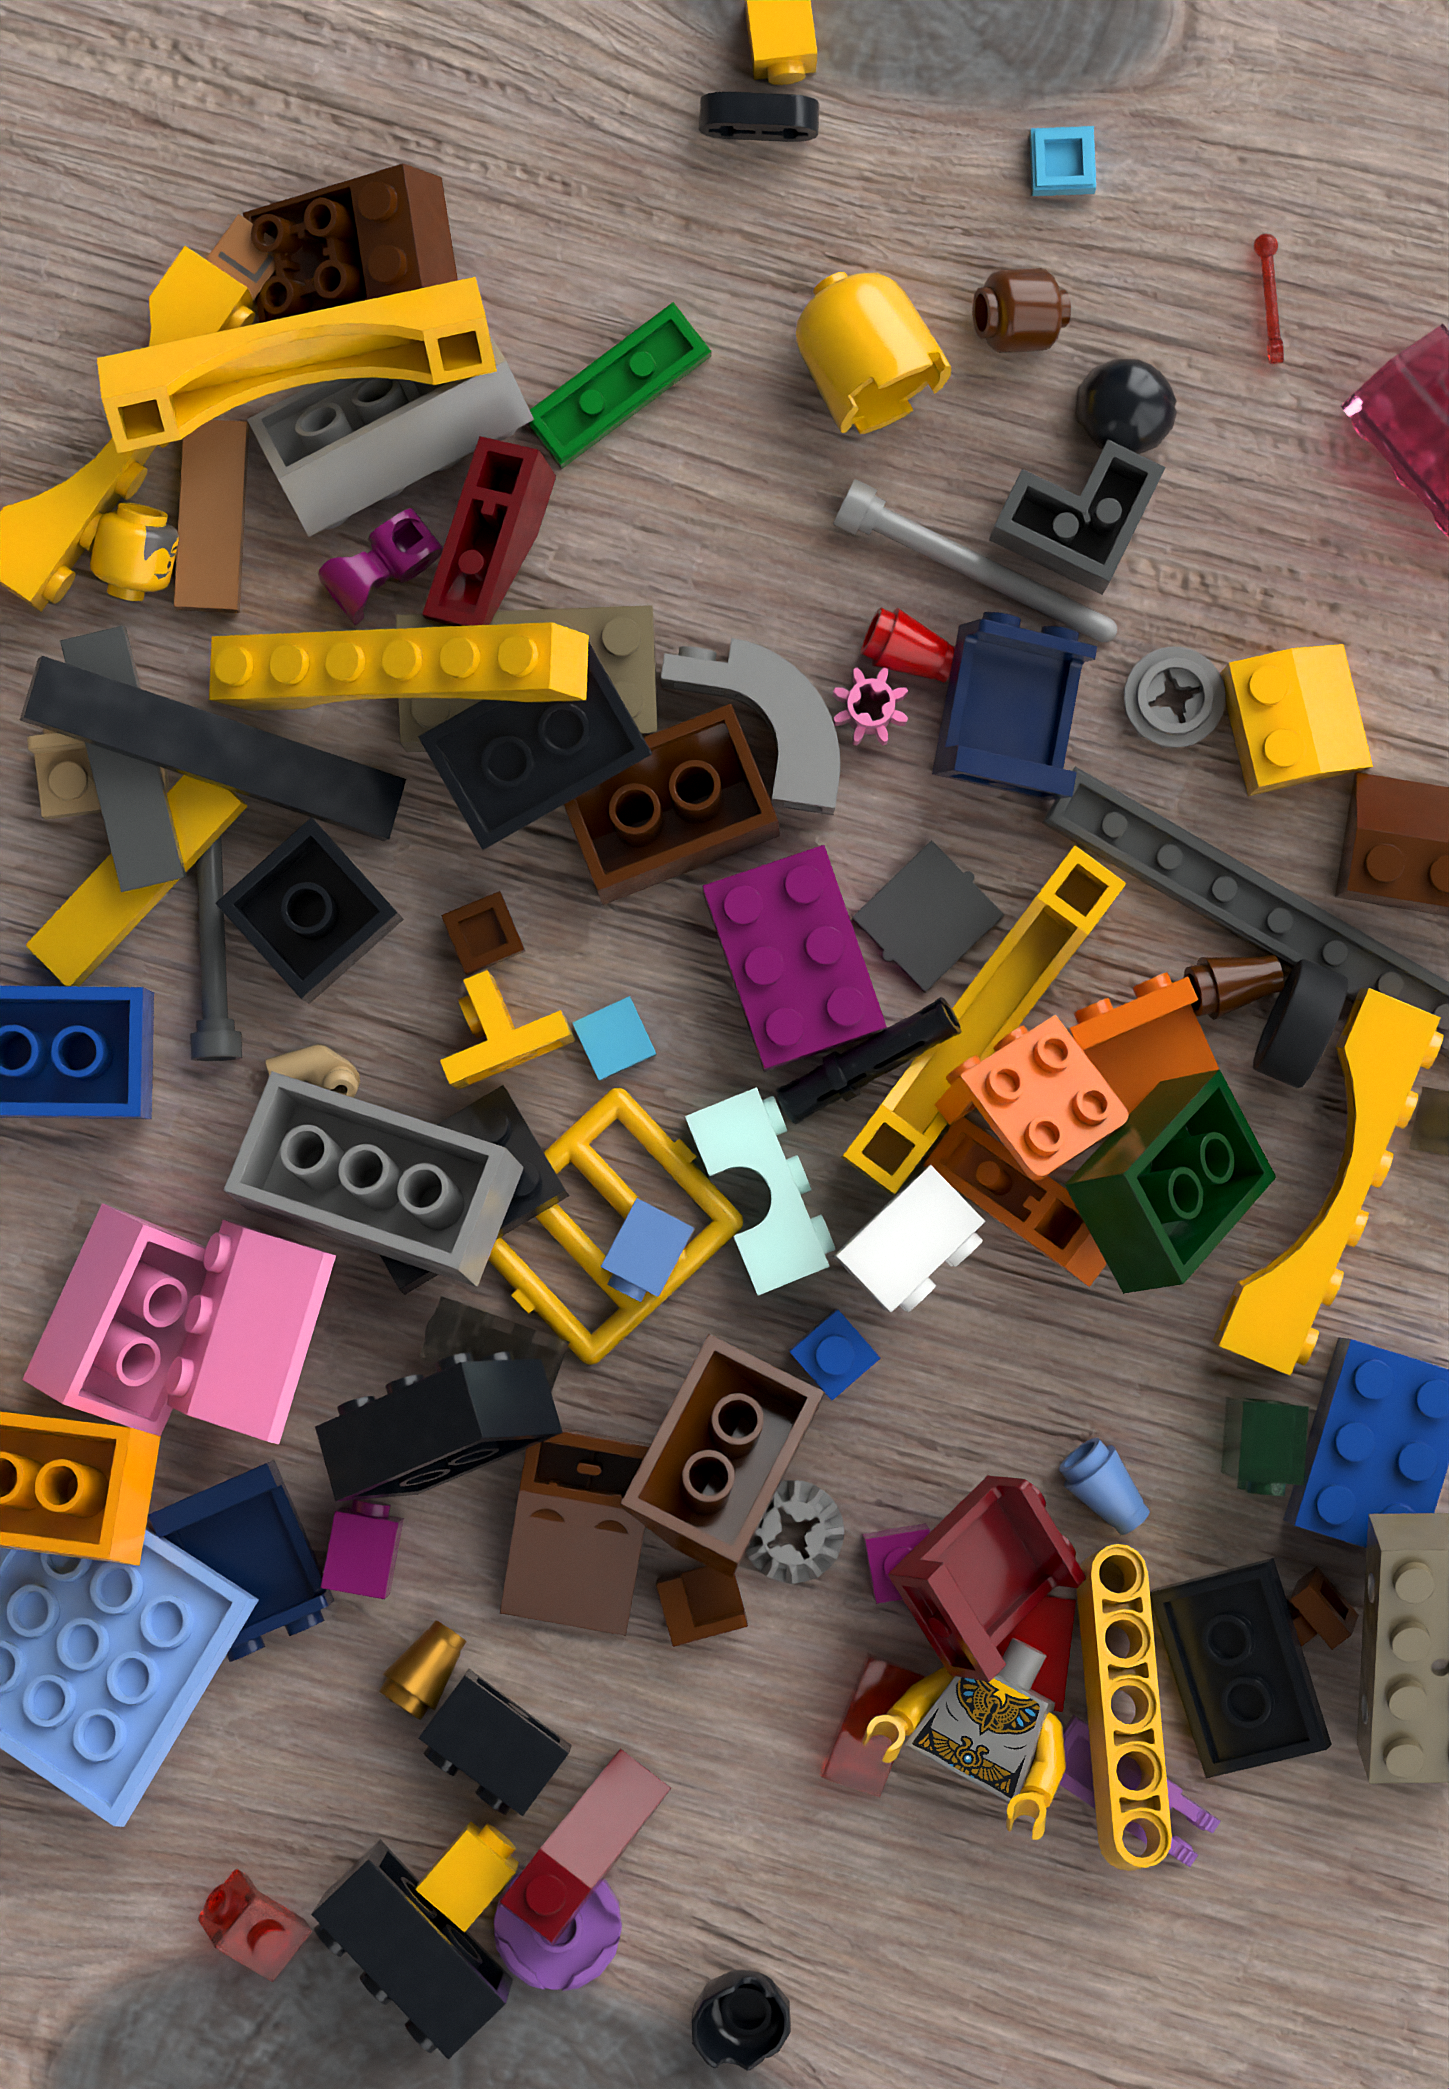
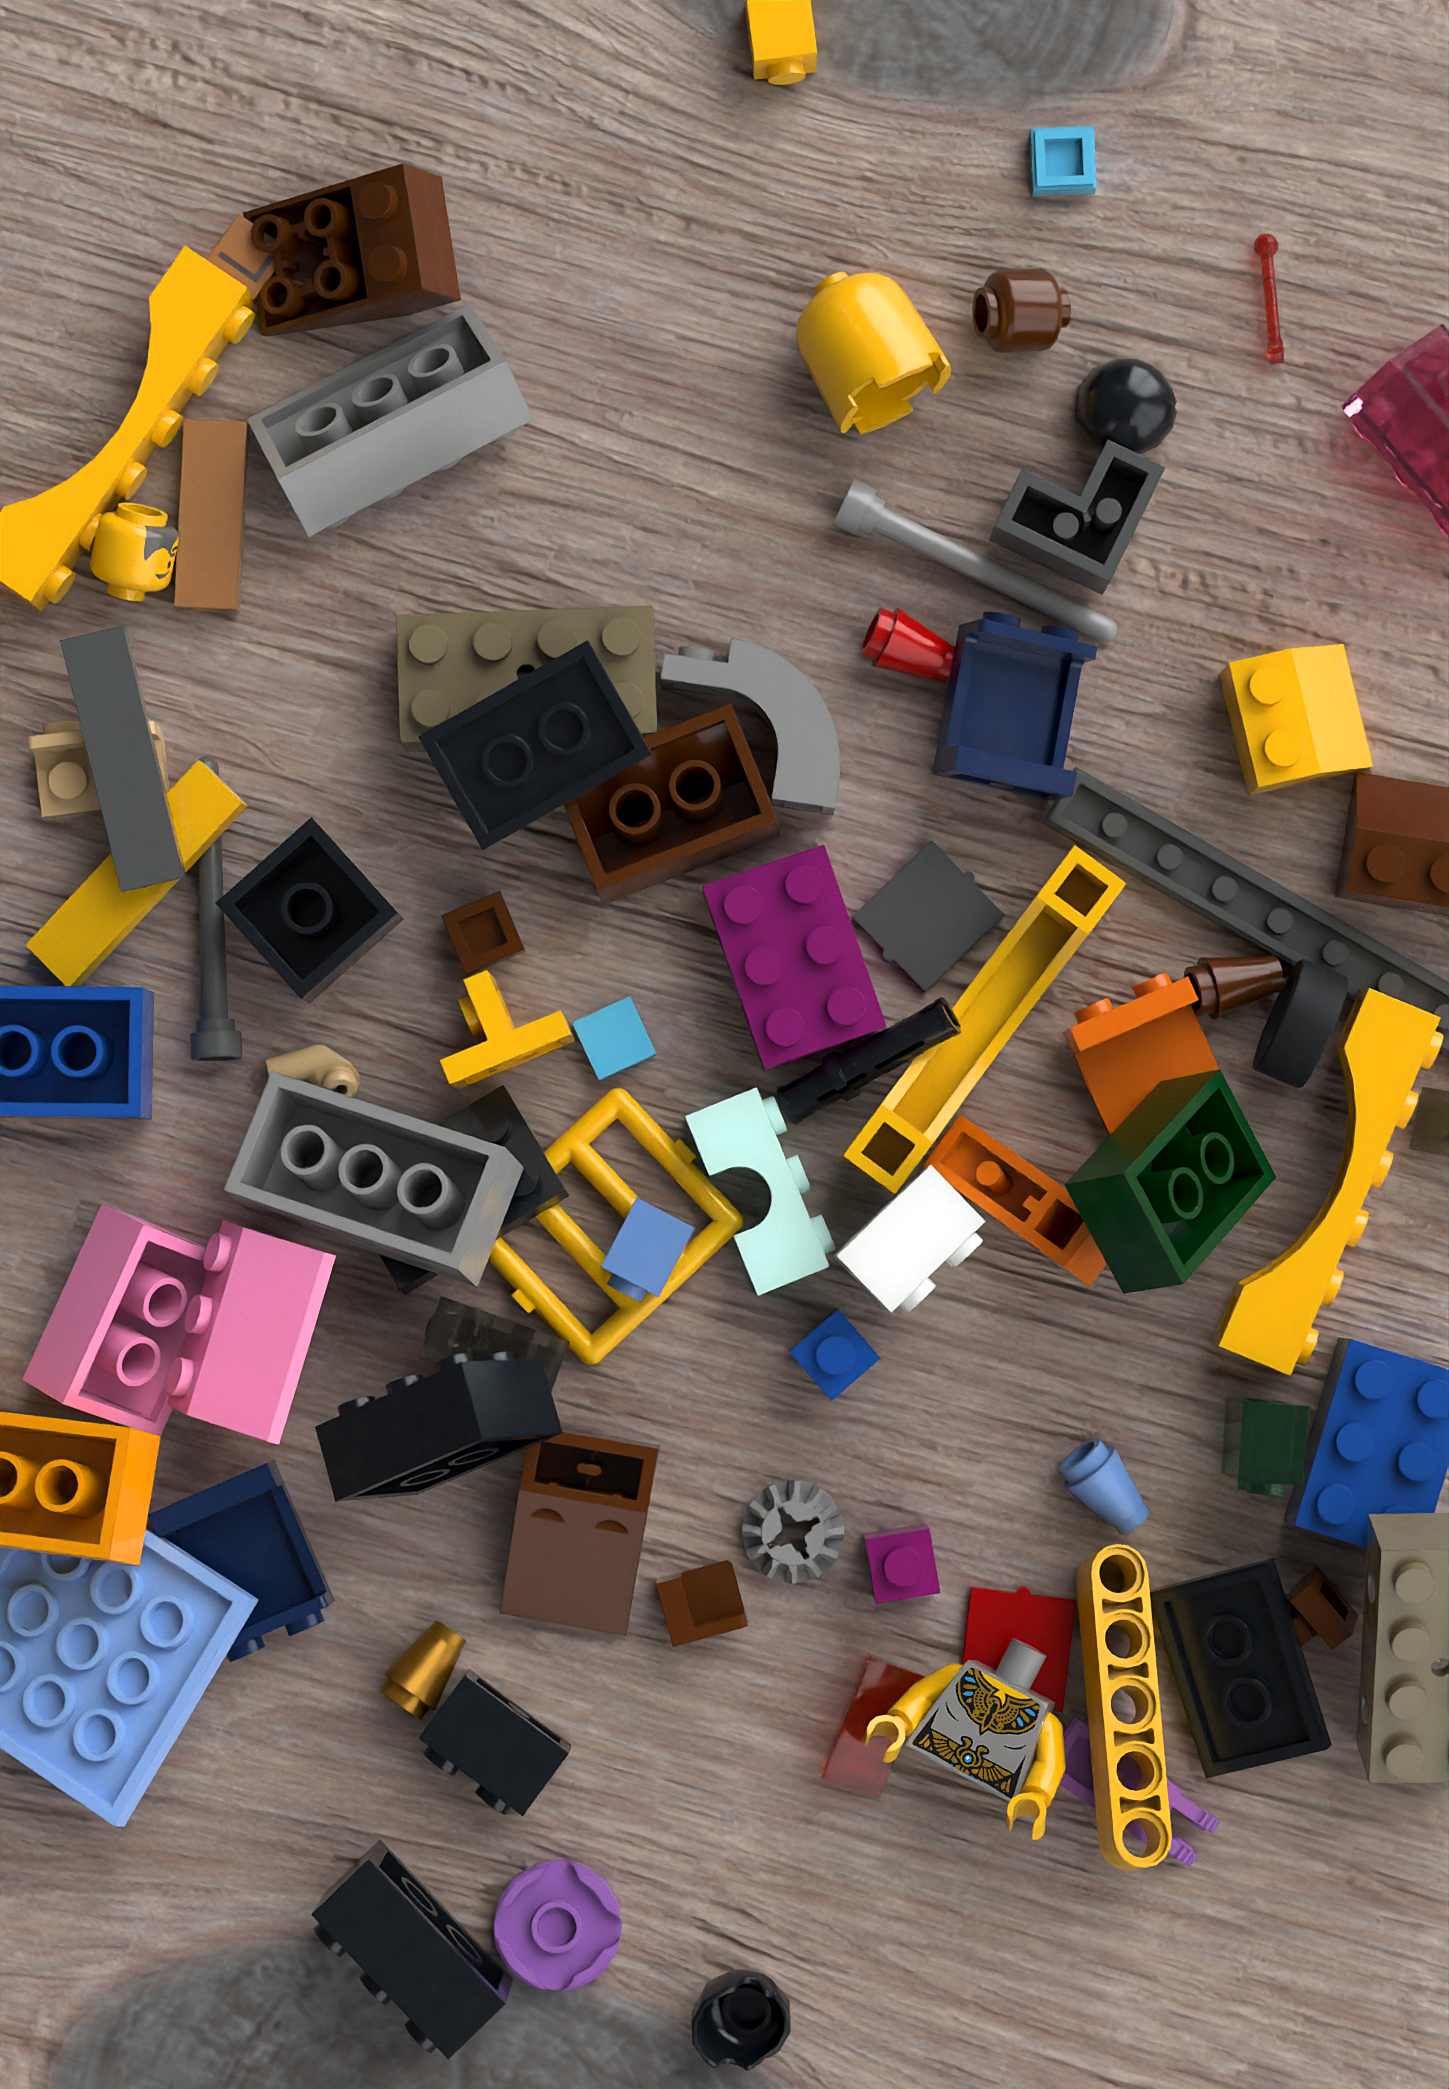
(179, 385): yellow arch -> none
(212, 748): black tile -> none
(252, 1926): clear red bracket -> none
(362, 1549): magenta brick -> none
(399, 550): magenta leg -> none
(429, 662): yellow arch -> none
(469, 1874): yellow brick -> none
(489, 532): dark red slope -> none
(585, 1847): slope -> none
(618, 385): green tile -> none
(721, 1454): reddish brown slope -> none
(759, 116): black beam -> none
(877, 690): bright pink gear -> none
(984, 1573): dark red panel -> none
(1036, 1097): orange bracket -> none
(1187, 671): light grey gear -> none

